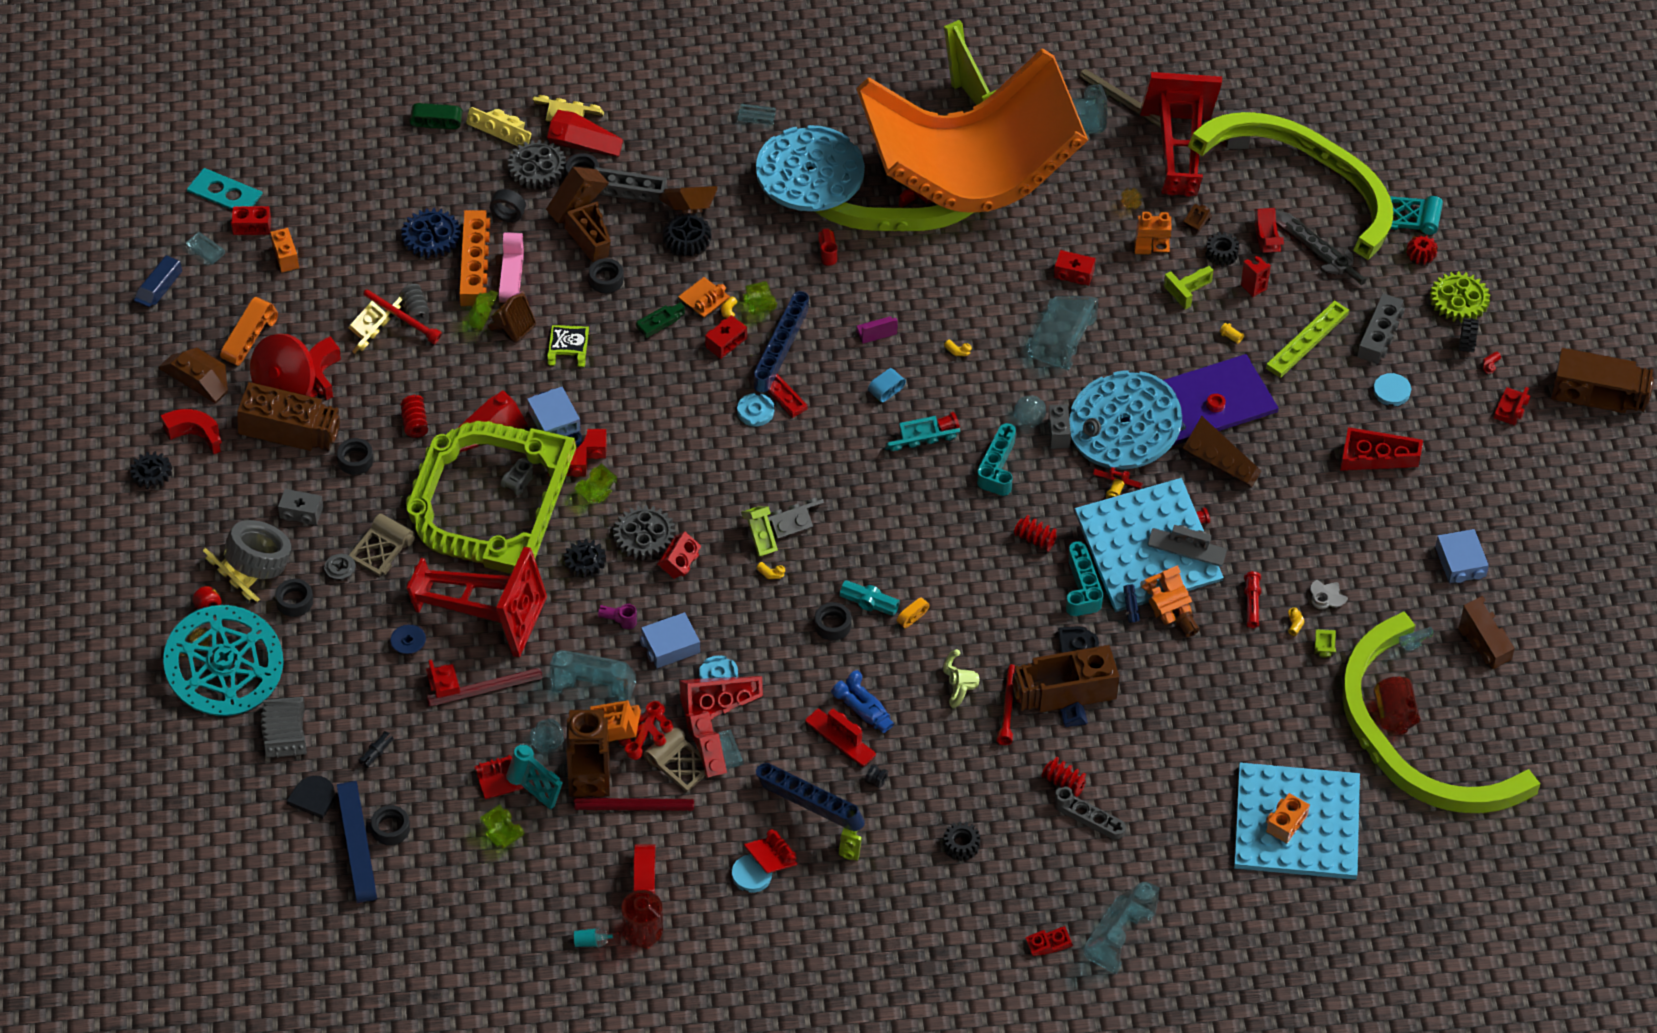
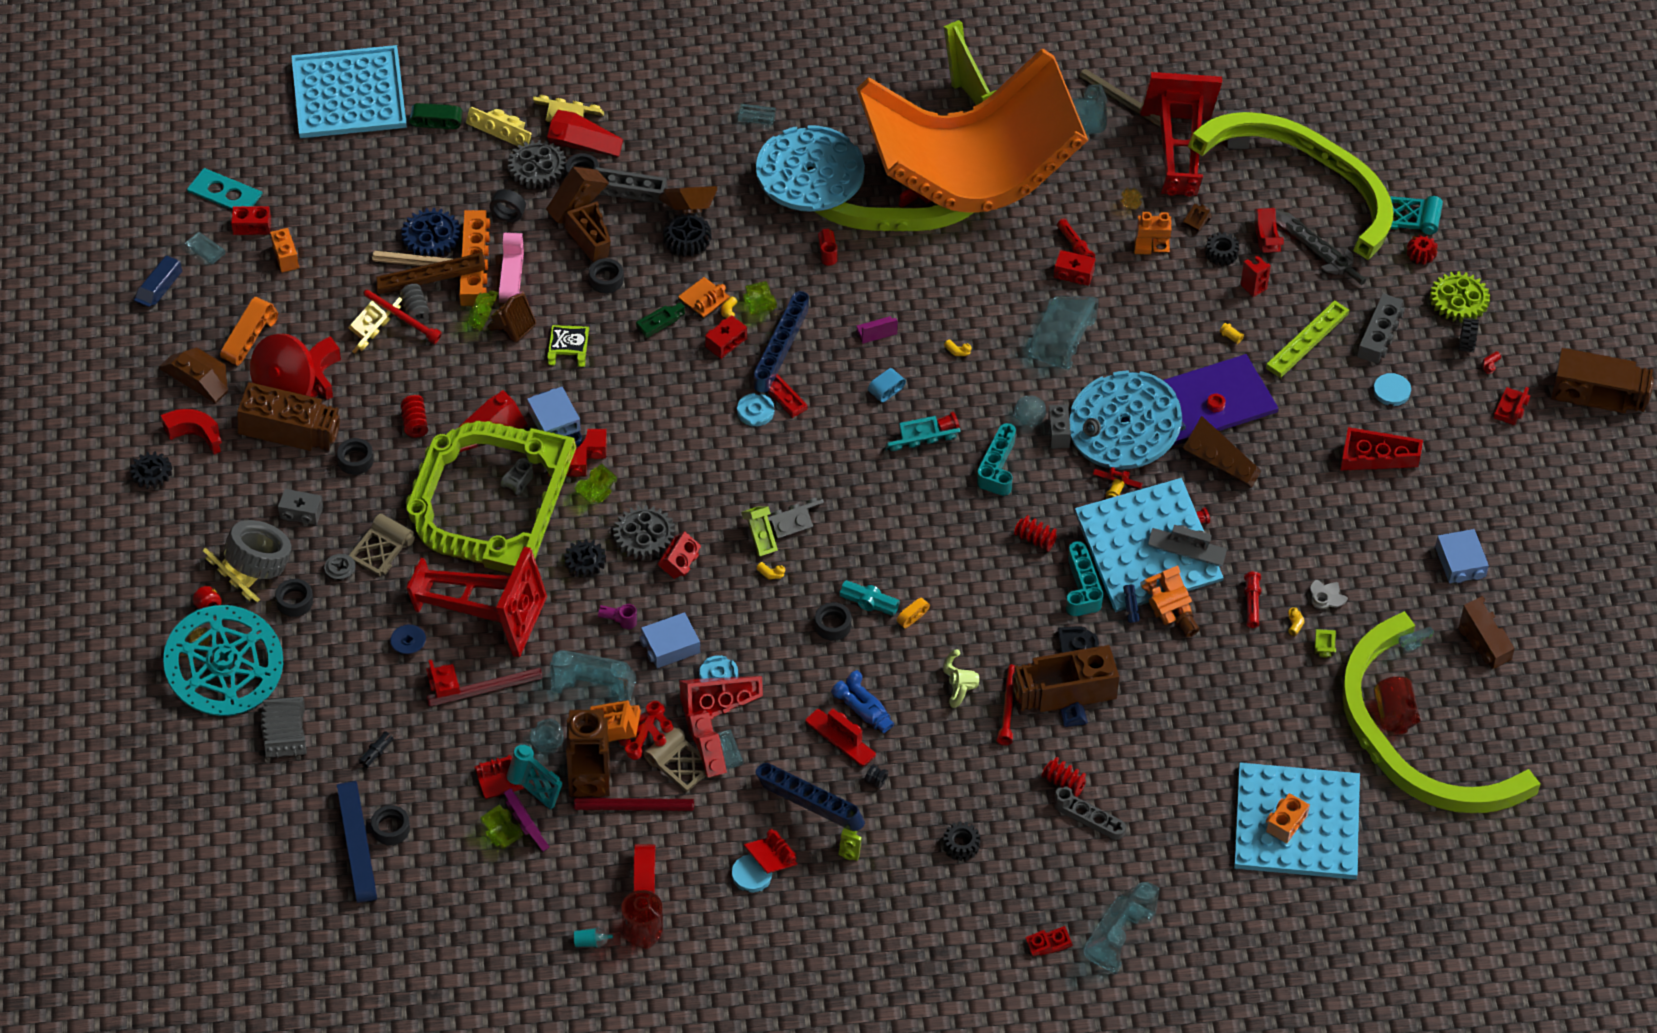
(313, 796): black tile -> none
(348, 91): none -> medium azure plate
(405, 259): none -> tan axle
(431, 273): none -> reddish brown tile
(522, 815): none -> magenta wing
(1078, 245): none -> red pin
(1182, 289): lime bracket -> none

